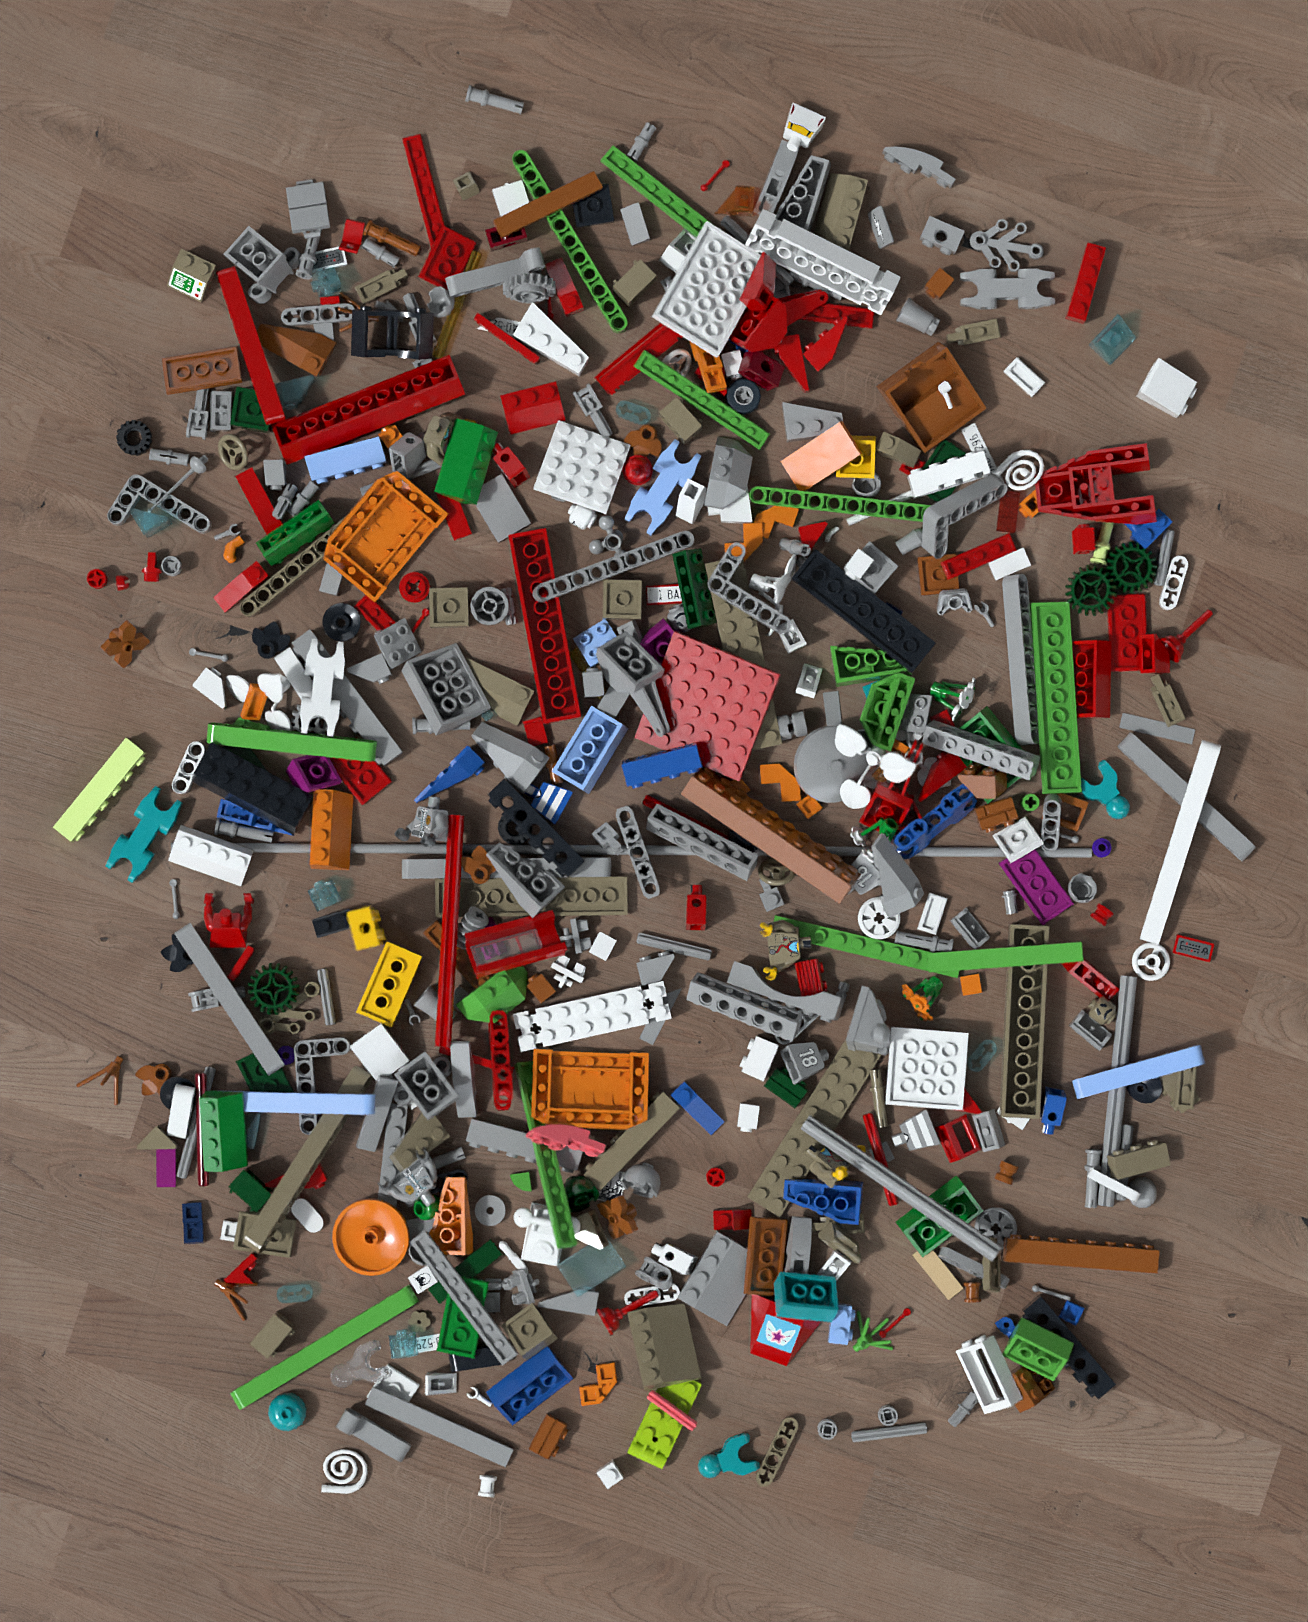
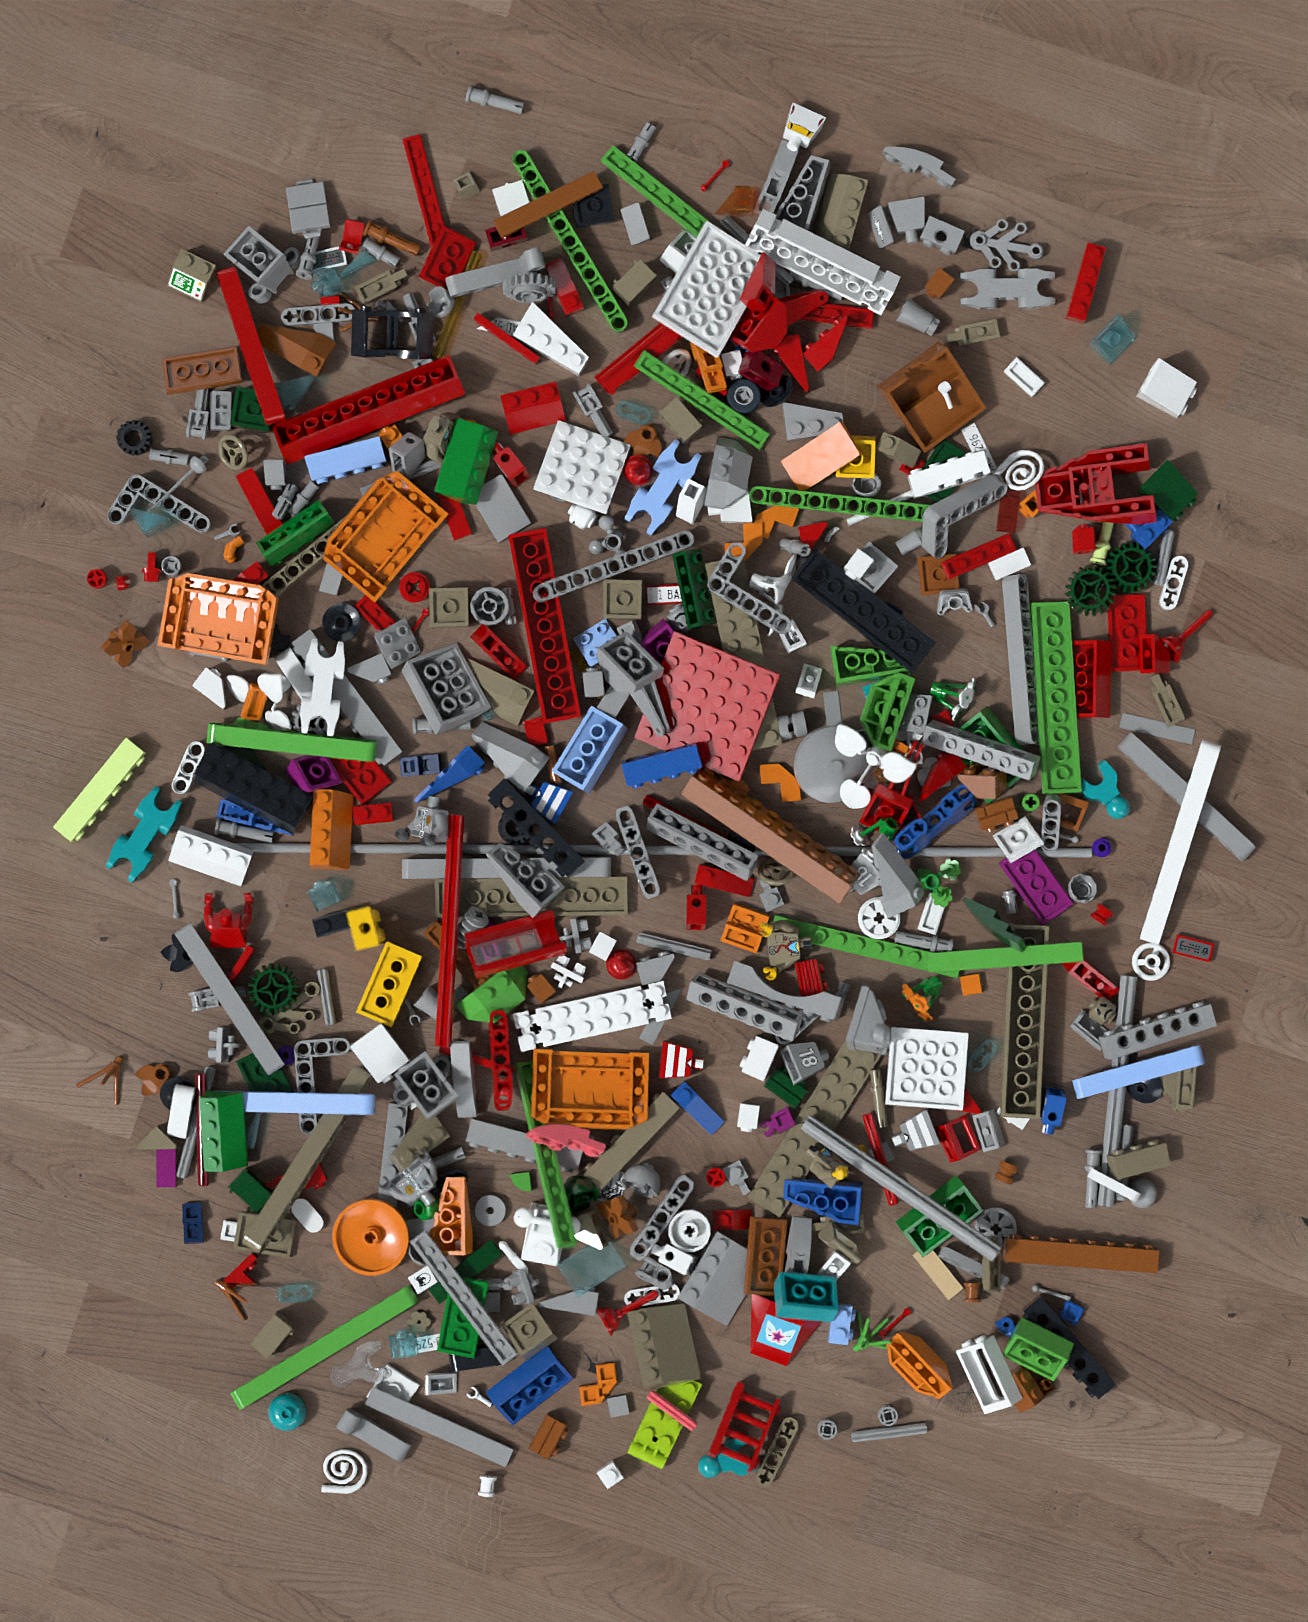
(218, 618): none -> orange slope
(224, 1046): none -> light grey hips
(360, 262): none -> clear light blue piece
(373, 814): none -> red brick
(374, 1123): light grey tile -> none
(420, 765): none -> dark blue slope
(478, 862): dark orange plate -> none
(498, 651): none -> red slope
(618, 1406): none -> light grey tile
(621, 964): none -> red piece
(658, 1227): none -> light grey piece
(678, 1061): none -> torso
(689, 1241): none -> white wheel
(723, 881): none -> red slope
(725, 1429): none -> red fence
(736, 1175): none -> light grey plate
(744, 927): none -> orange slope
(779, 394): none -> black dish
(780, 1121): none -> magenta plate
(809, 806): orange tile -> none
(908, 217): none -> light grey torso
(919, 1365): none -> orange wedge
(941, 895): none -> bright green plant
(963, 1409): light grey axle -> none
(969, 929): light grey hinge -> none
(992, 923): none -> dark green slope
(1169, 491): none -> dark green slope
(1204, 1020): none -> light grey brick

